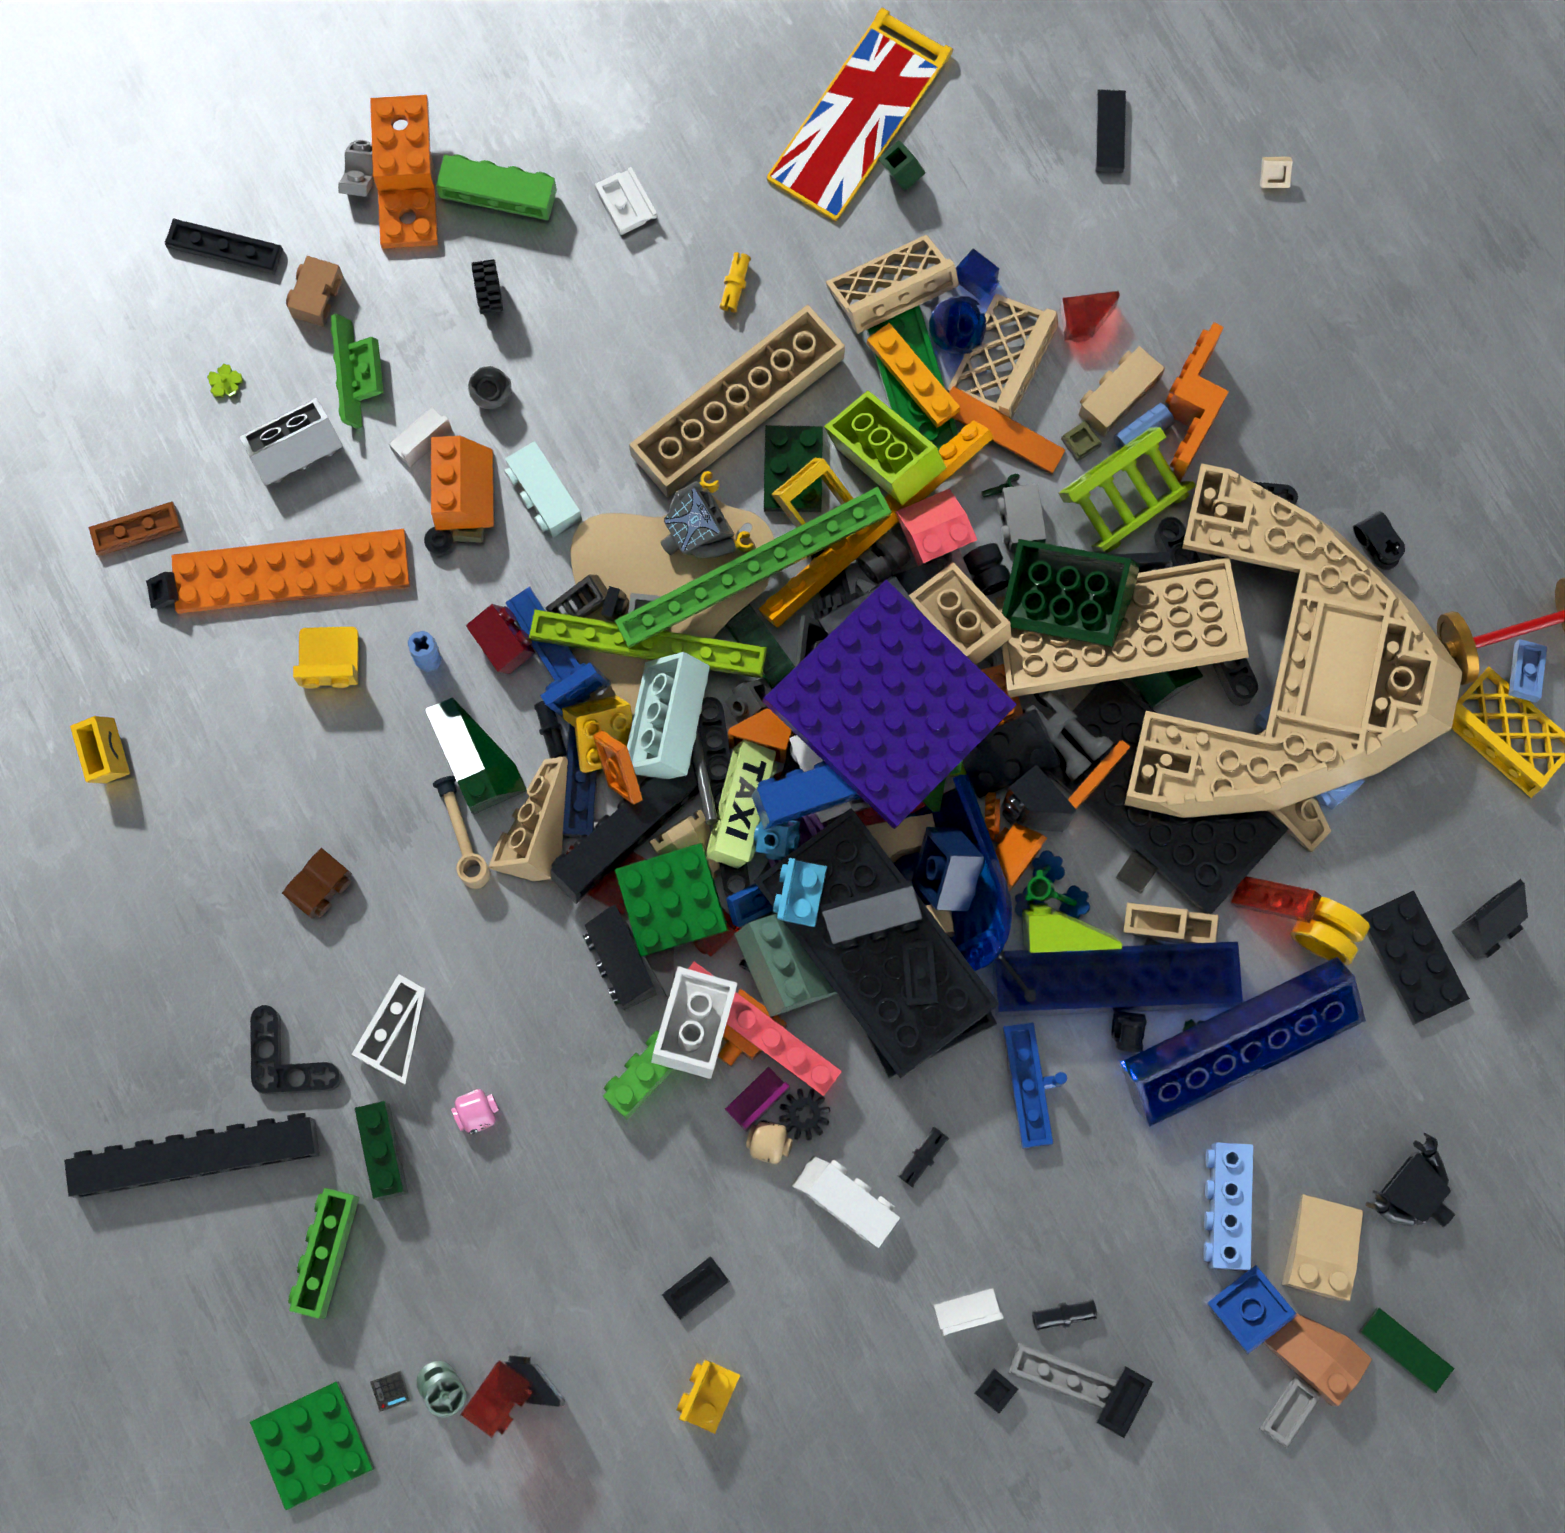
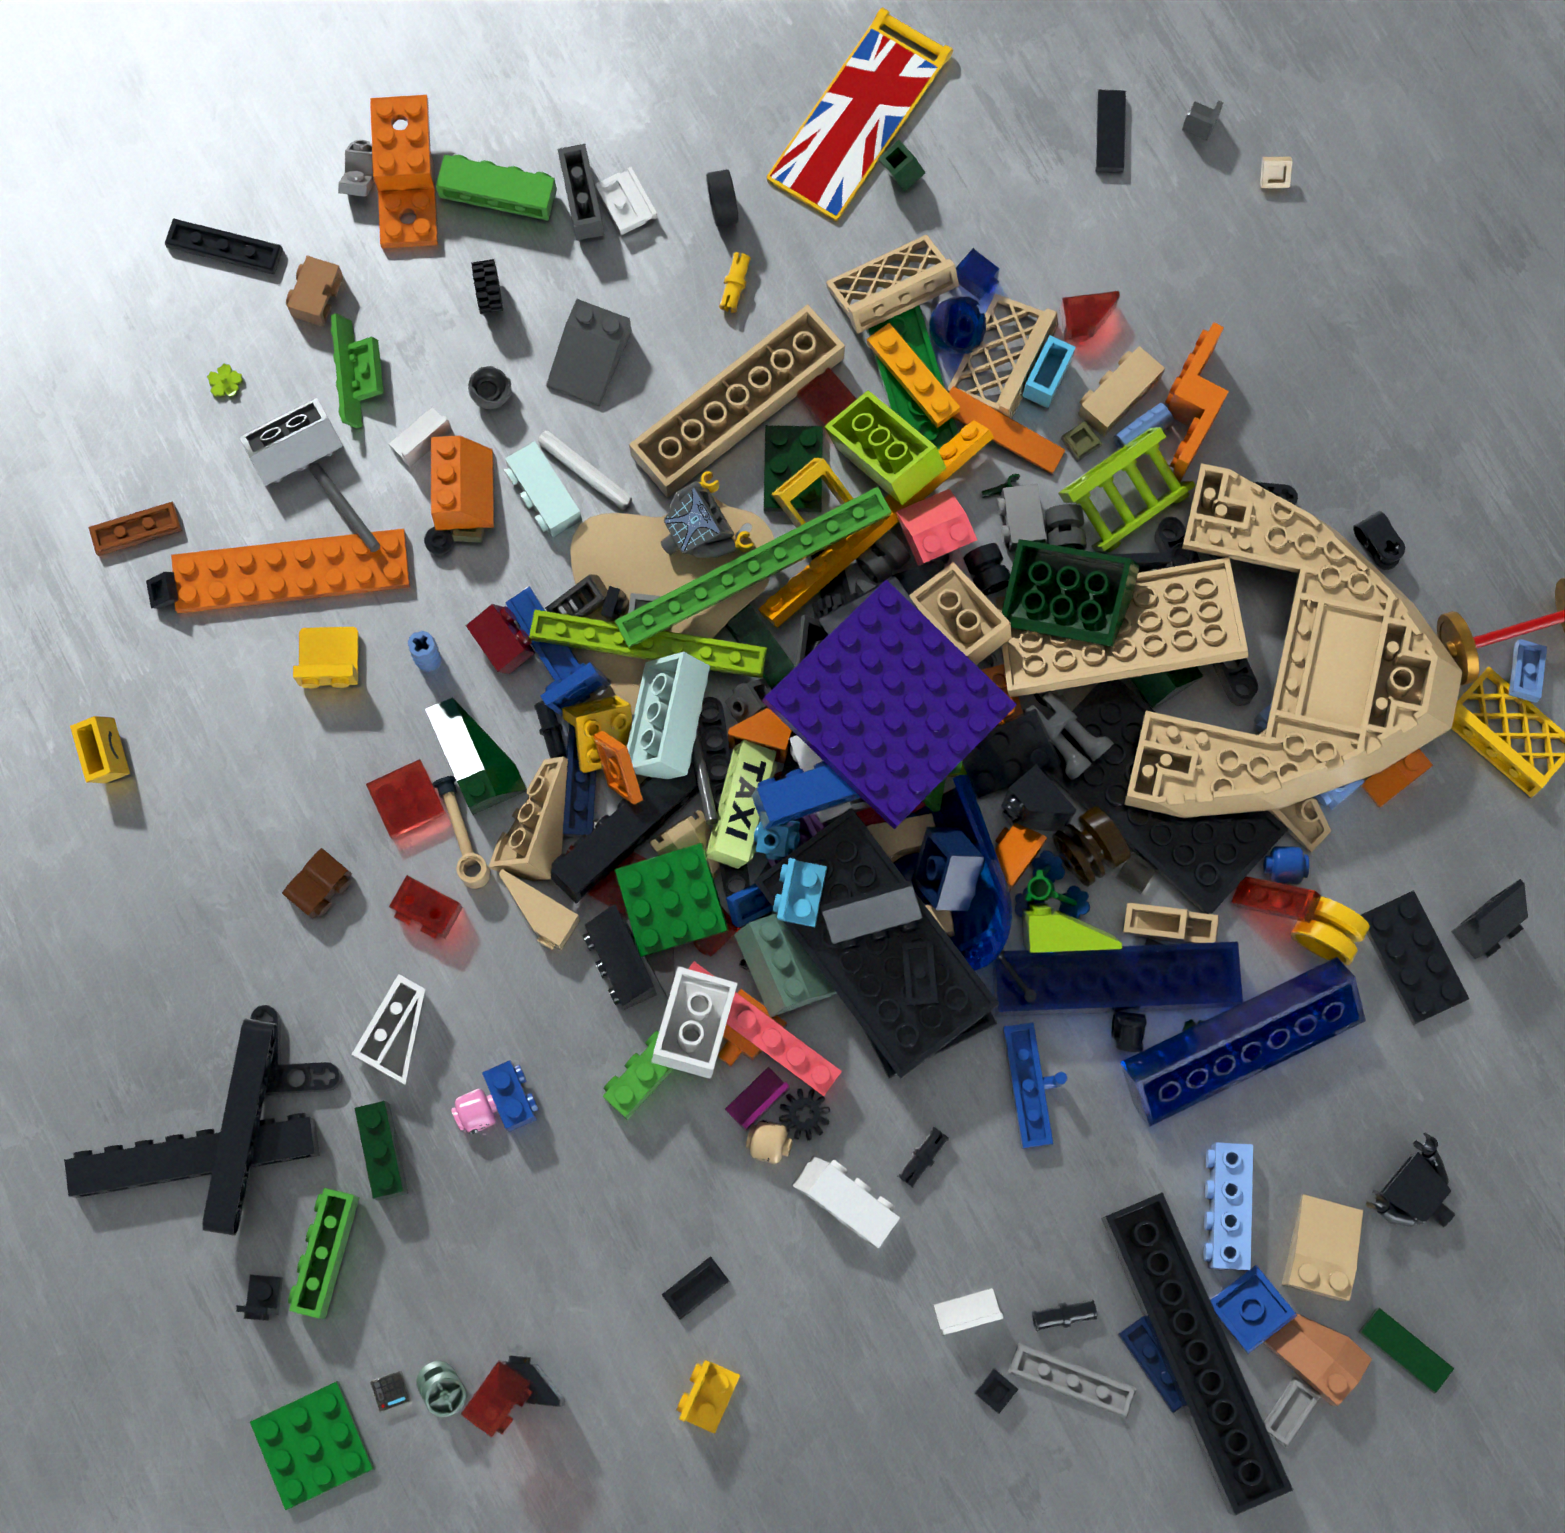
(239, 1127): none -> black beam
(262, 1297): none -> black bracket
(345, 508): none -> dark grey bar
(405, 798): none -> clear red plate
(425, 907): none -> clear red brick
(509, 1095): none -> blue brick
(546, 917): none -> tan slope
(580, 192): none -> dark grey brick
(584, 470): none -> white axle
(589, 352): none -> dark grey slope
(722, 197): none -> black tyre
(825, 396): none -> clear red plate
(992, 814): orange gear -> none
(1048, 371): none -> medium azure brick
(1065, 526): none -> dark grey wheel
(1095, 843): none -> dark brown wheel
(1099, 774): orange tile -> none
(1124, 1402): black tile -> none
(1143, 1348): none -> dark blue tile
(1197, 1355): none -> black brick
(1201, 119): none -> dark grey panel
(1286, 865): none -> blue head
(1395, 778): none -> orange slope

